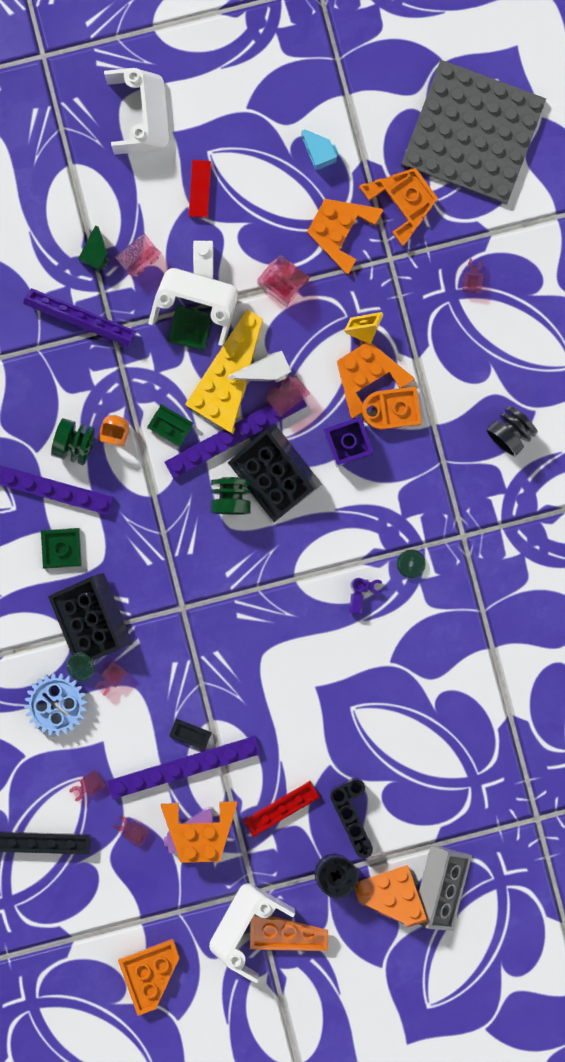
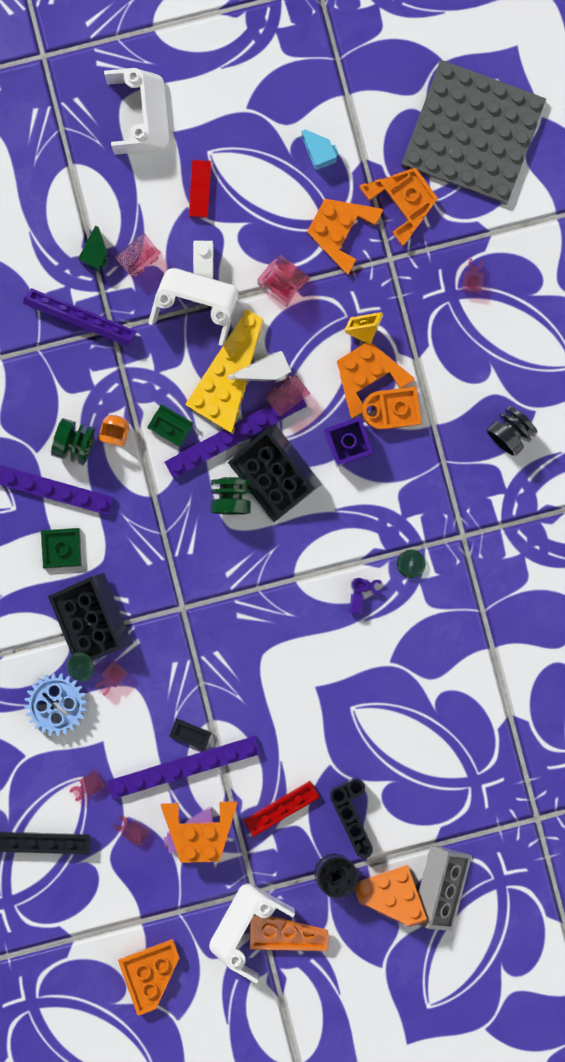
(190, 328): dark green tile -> none

